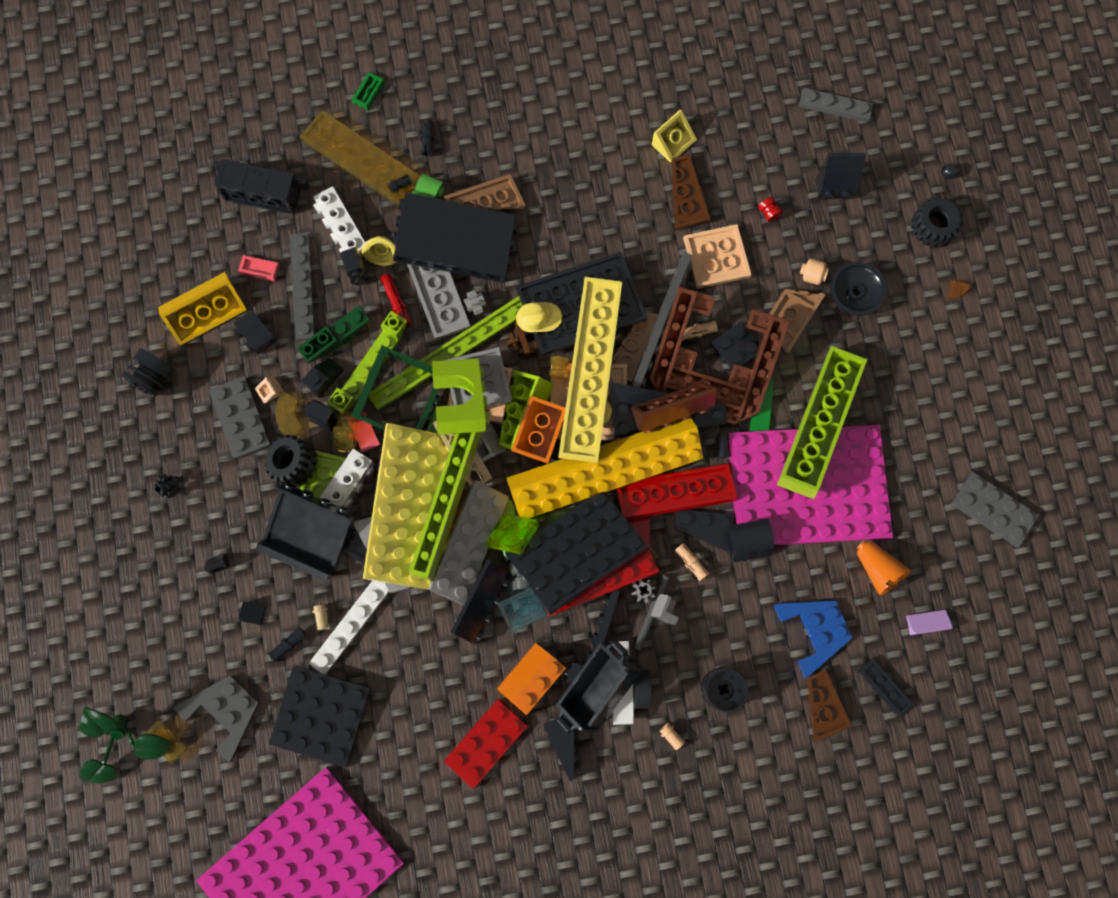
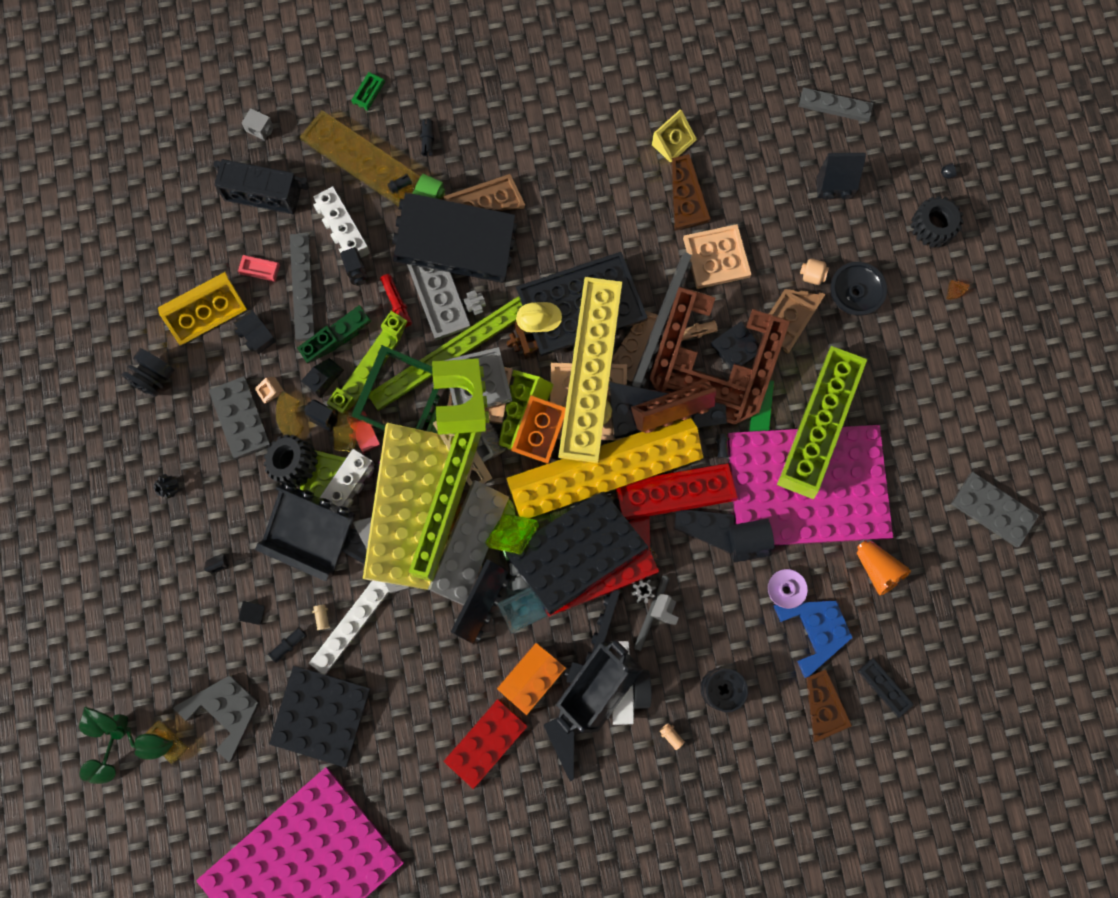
(257, 124): none -> light grey brick
(379, 251): light yellow hat -> none
(559, 367): clear yellow wheel -> none
(692, 561): light nougat pin -> none
(771, 210): red wheel -> none
(794, 582): none -> lavender dish
(928, 622): lavender slope -> none

